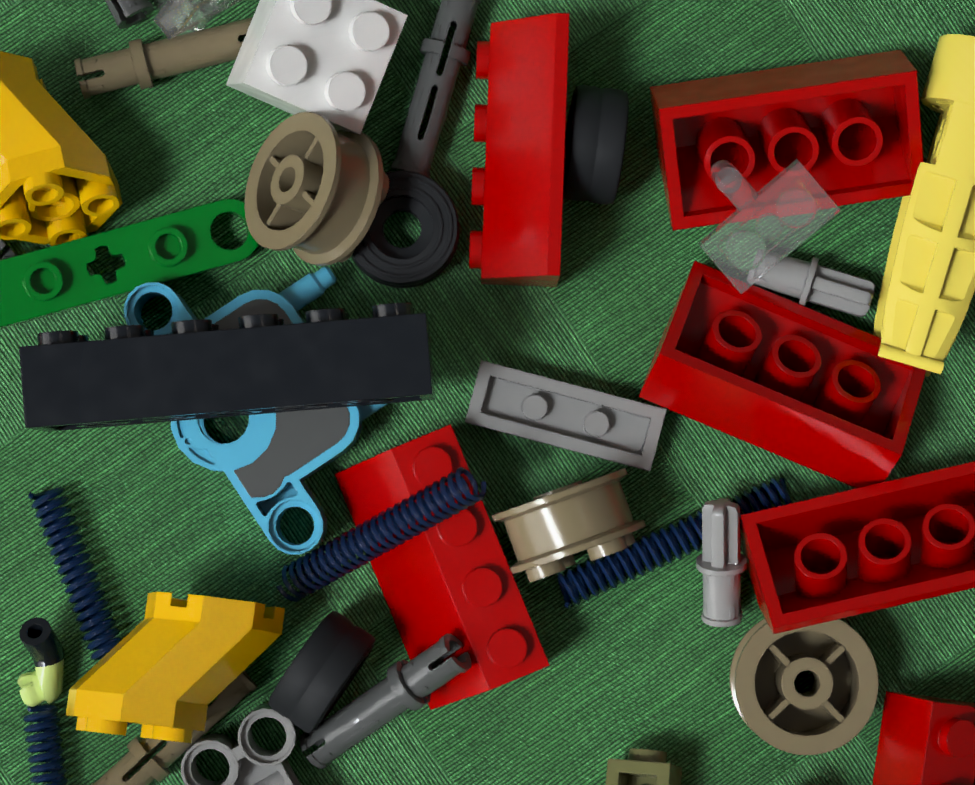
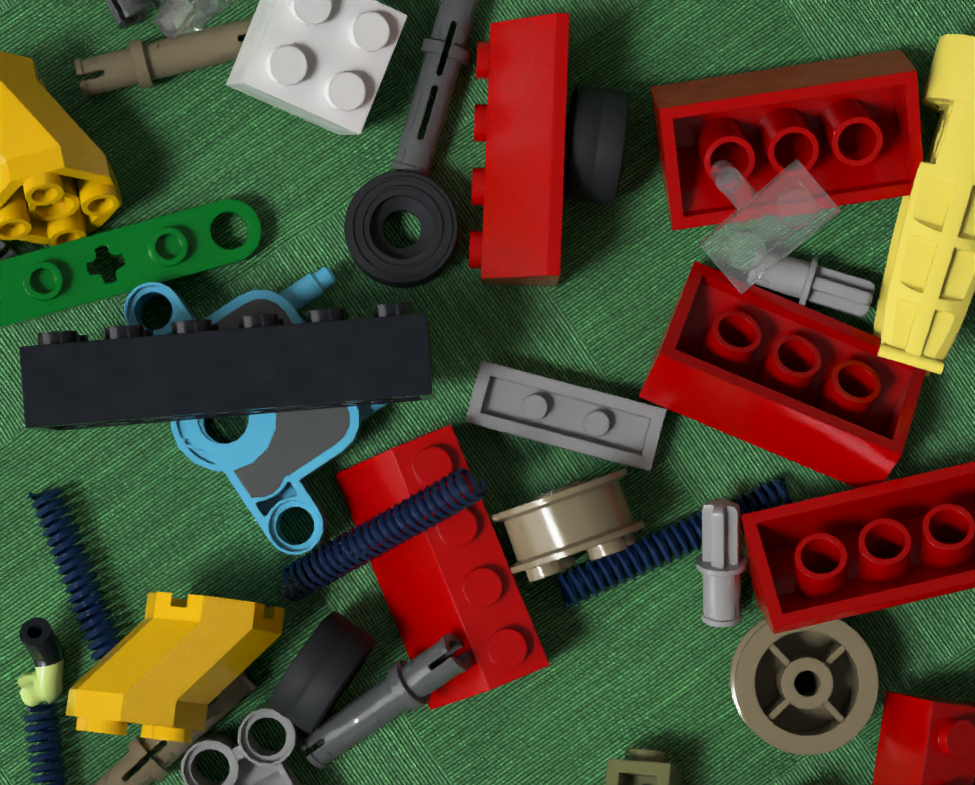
(314, 189): dark tan wheel -> none

